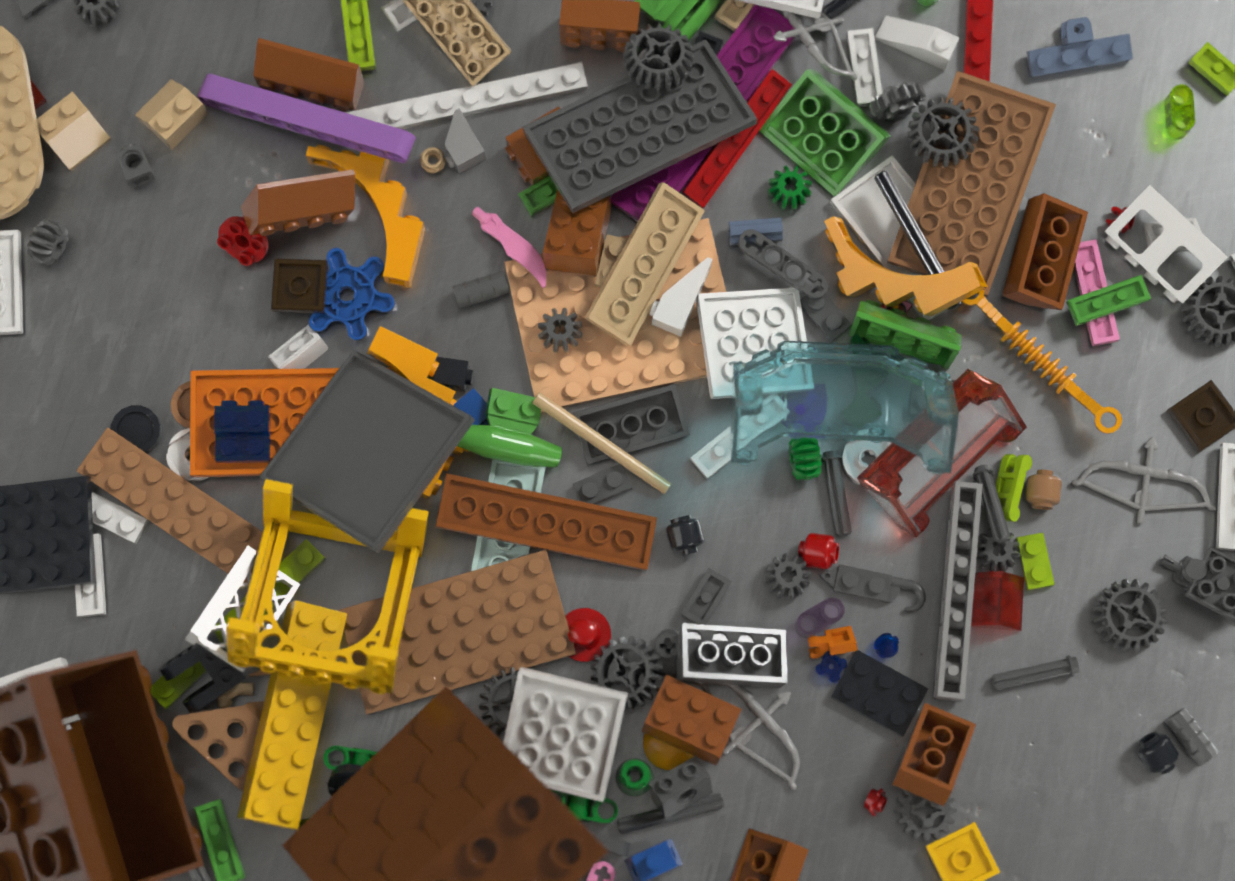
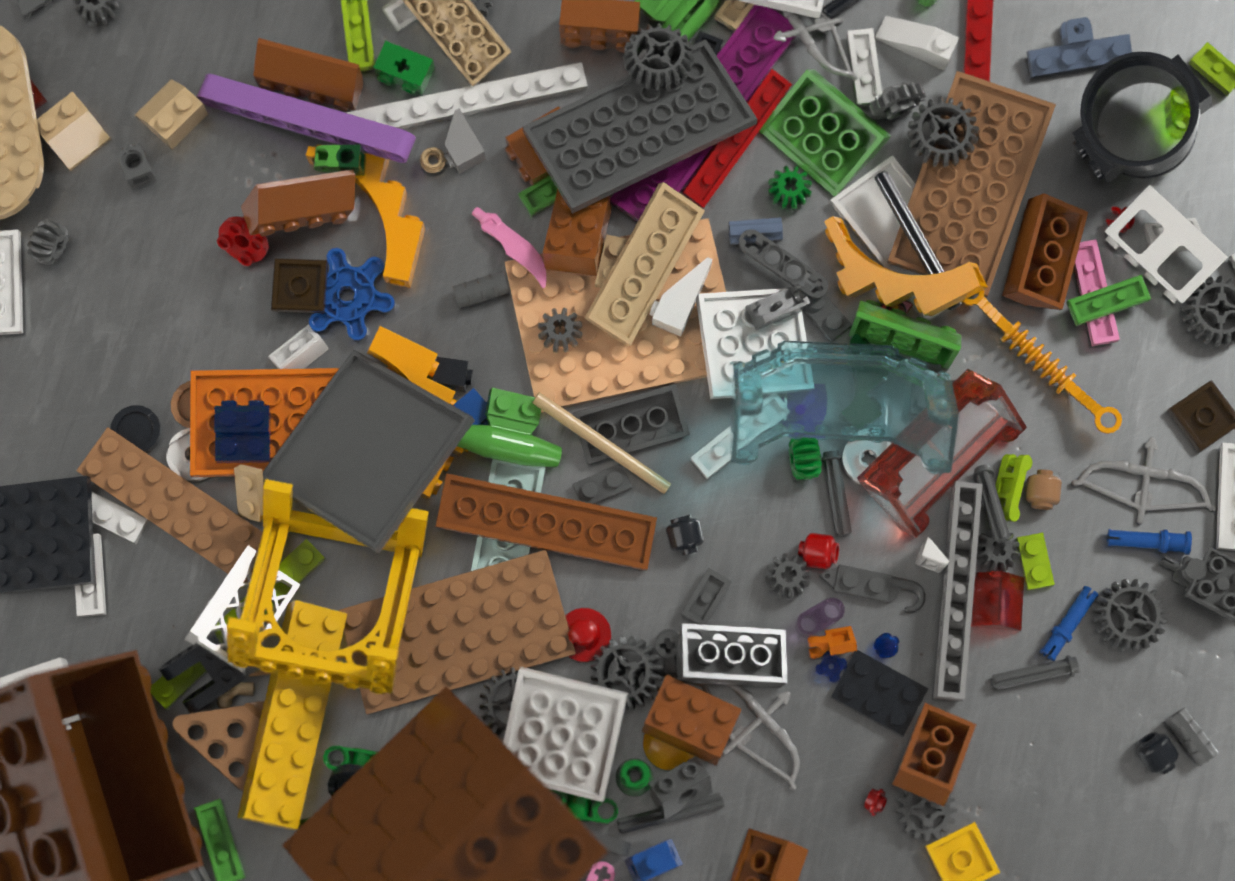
(249, 492): none -> tan plate
(340, 158): none -> leg
(396, 58): none -> green brick
(776, 307): none -> dark grey hinge
(931, 557): none -> white slope
(1063, 632): none -> blue pin
(1124, 72): none -> black cylinder
(1163, 541): none -> blue pin

